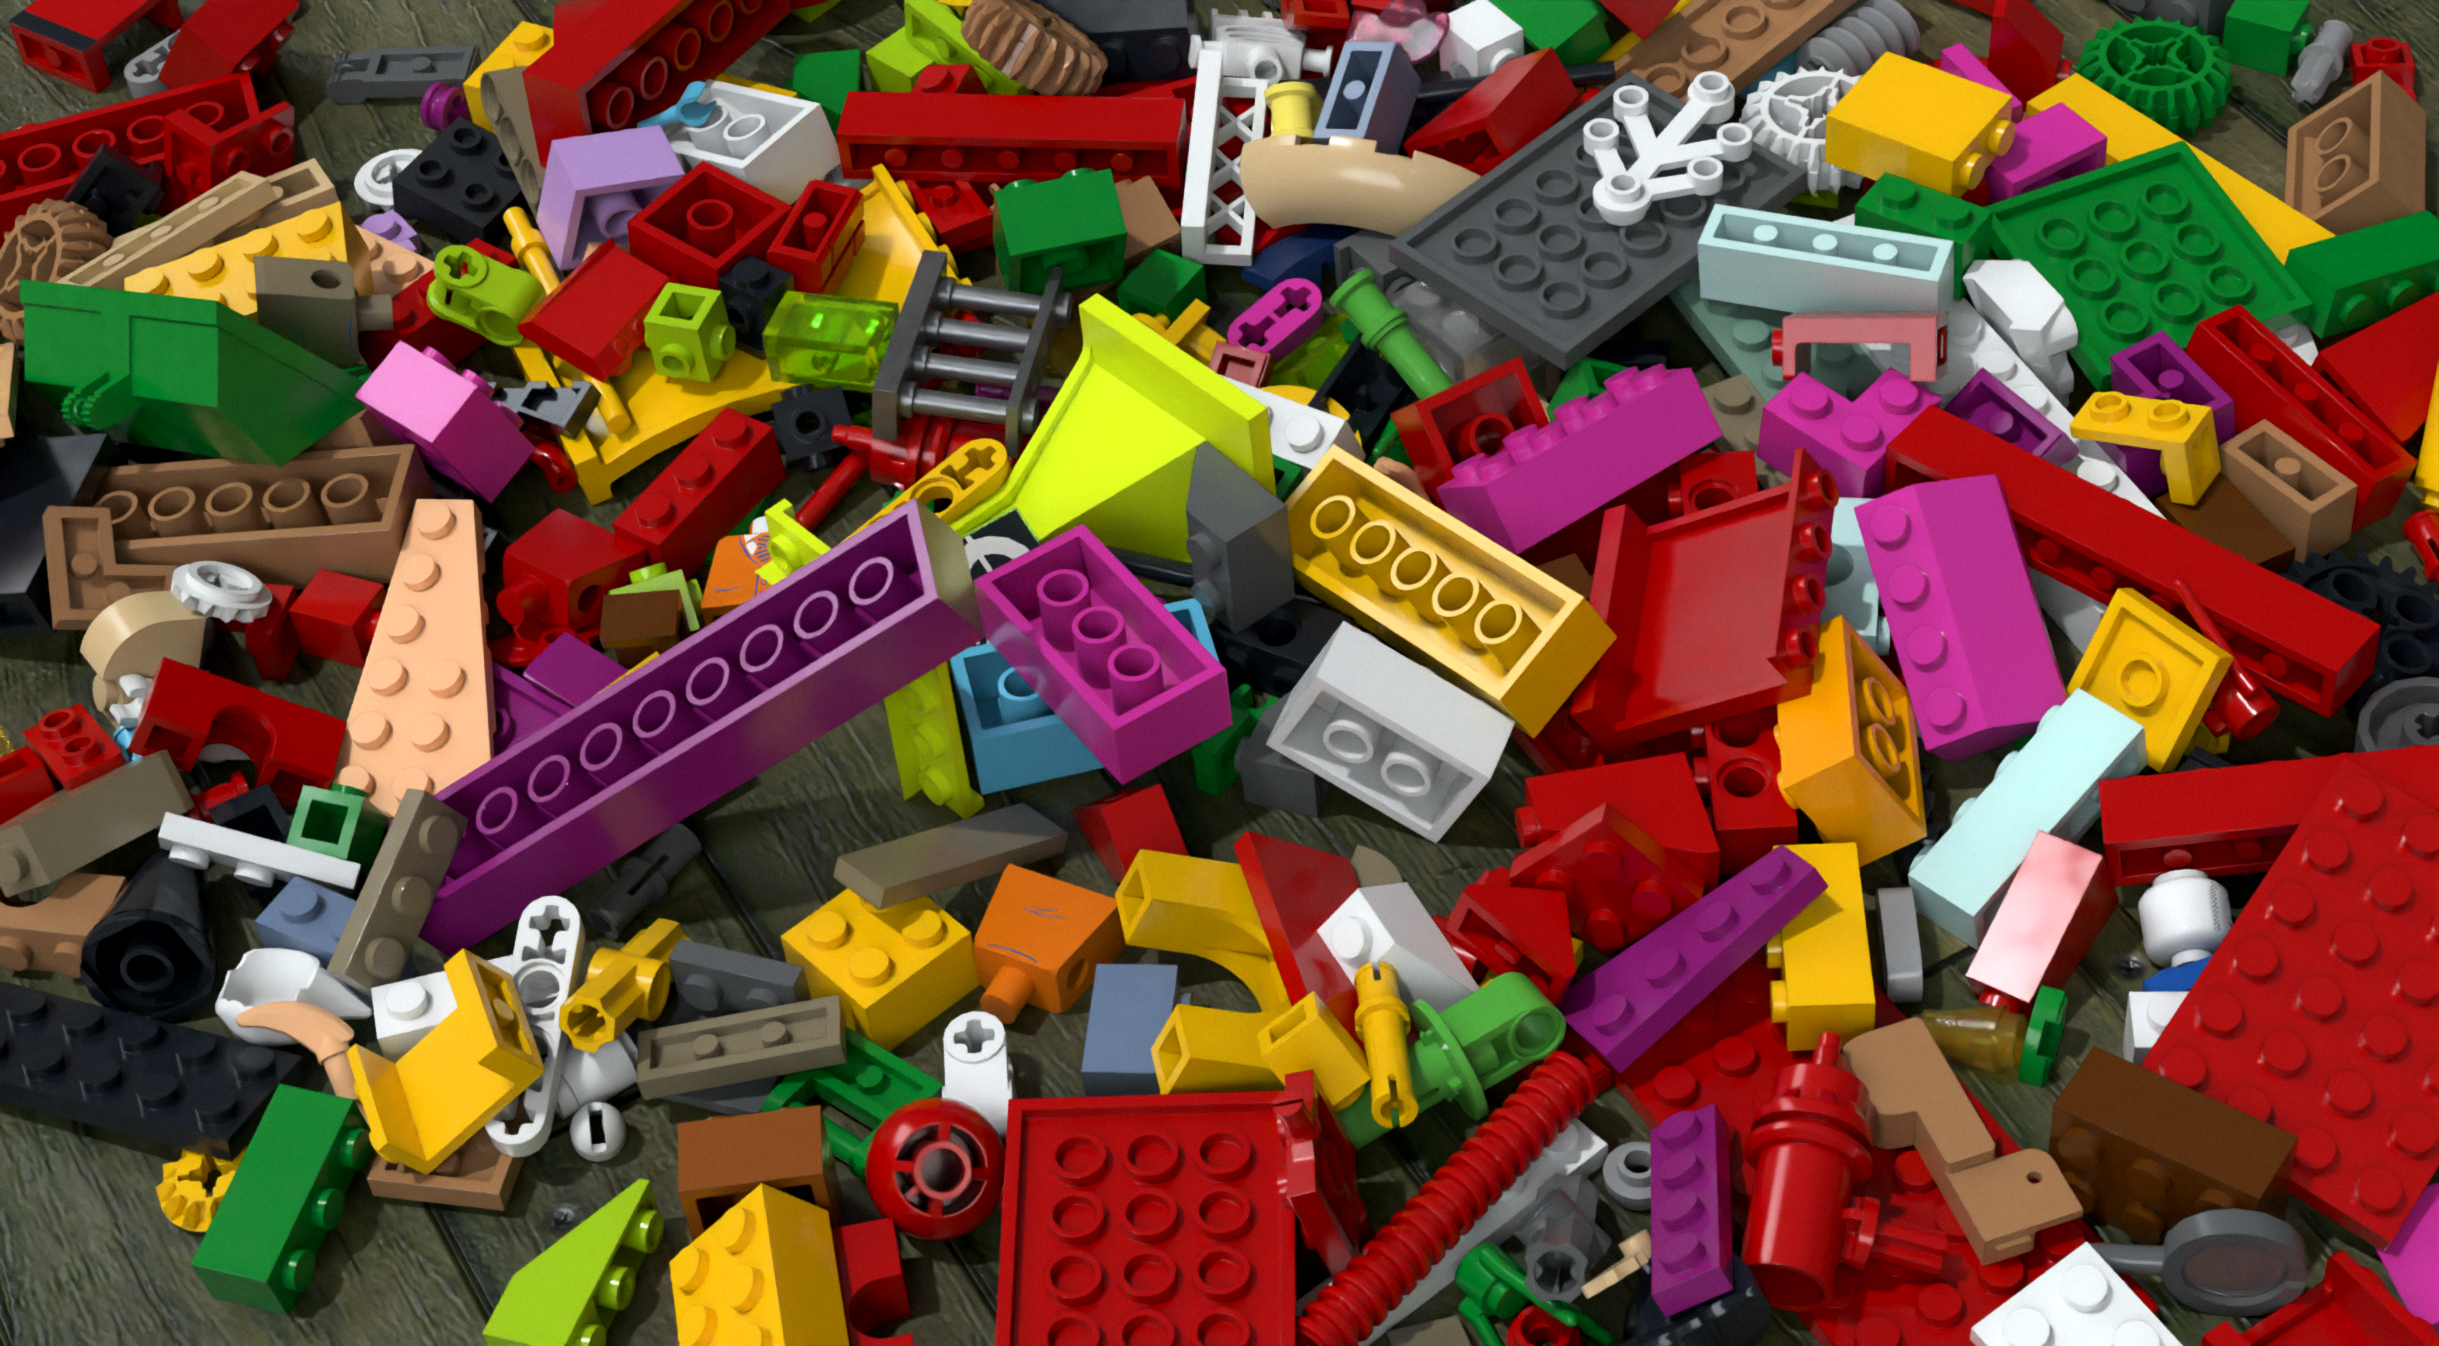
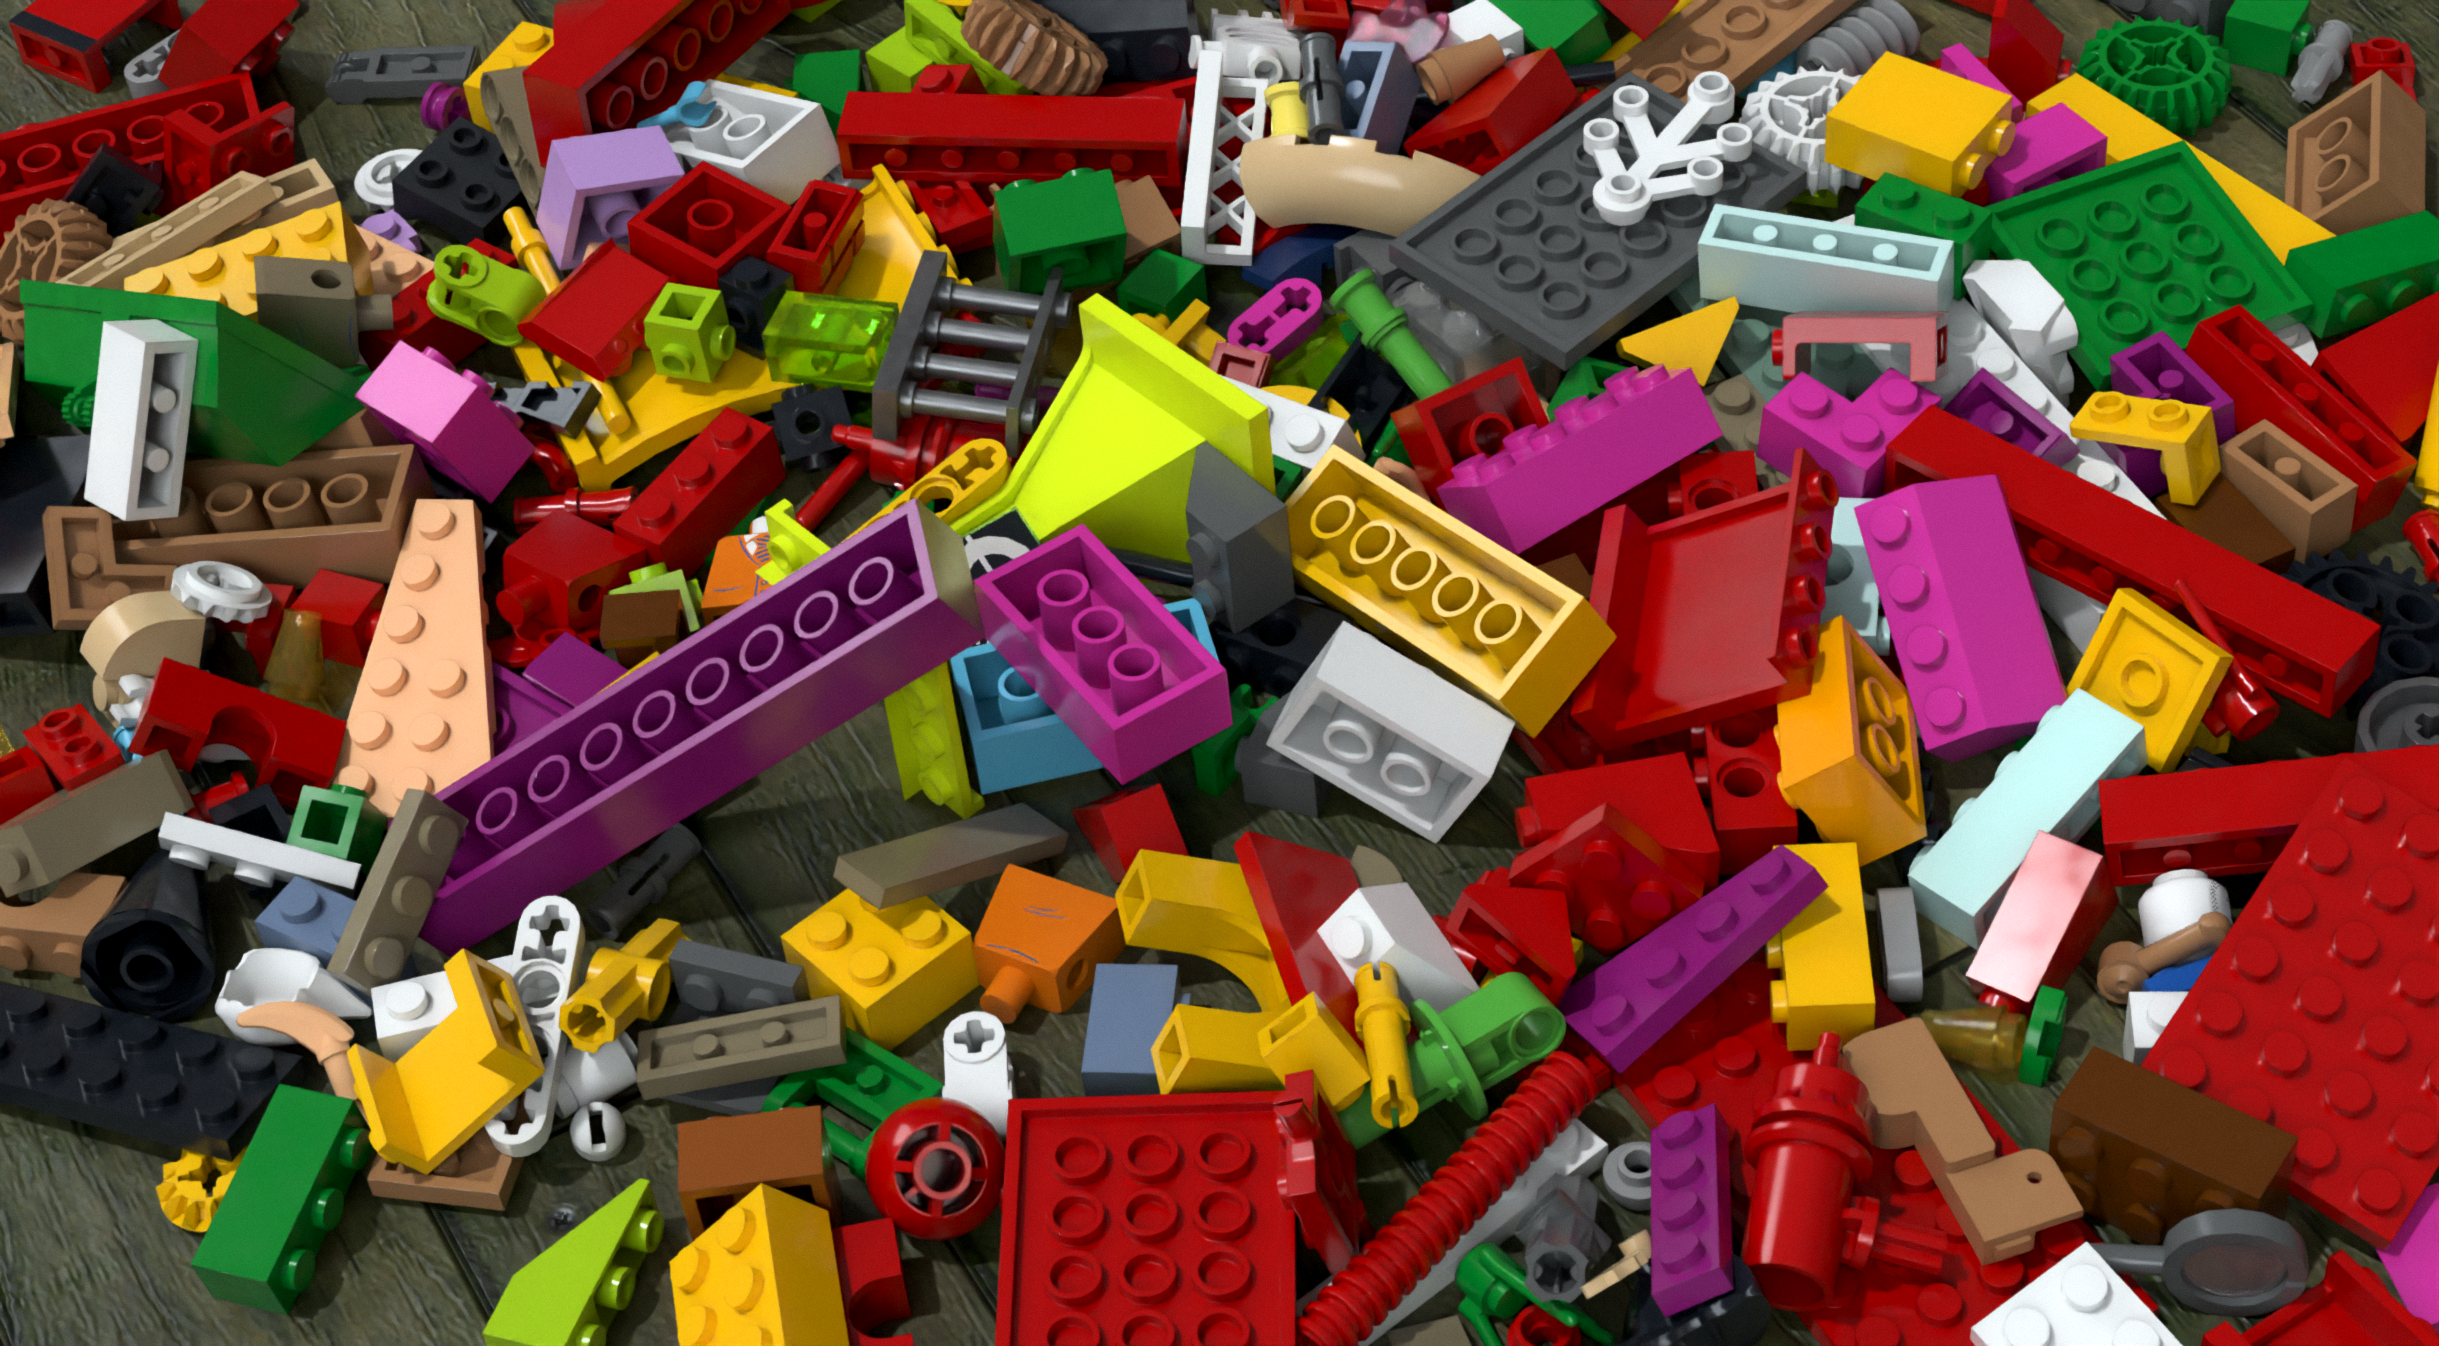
(140, 419): none -> white brick
(297, 658): none -> clear yellow cone
(595, 507): none -> red pin
(1320, 66): none -> dark grey pin
(1458, 68): none -> medium nougat cone
(1683, 342): none -> yellow slope
(2127, 964): none -> medium nougat piece

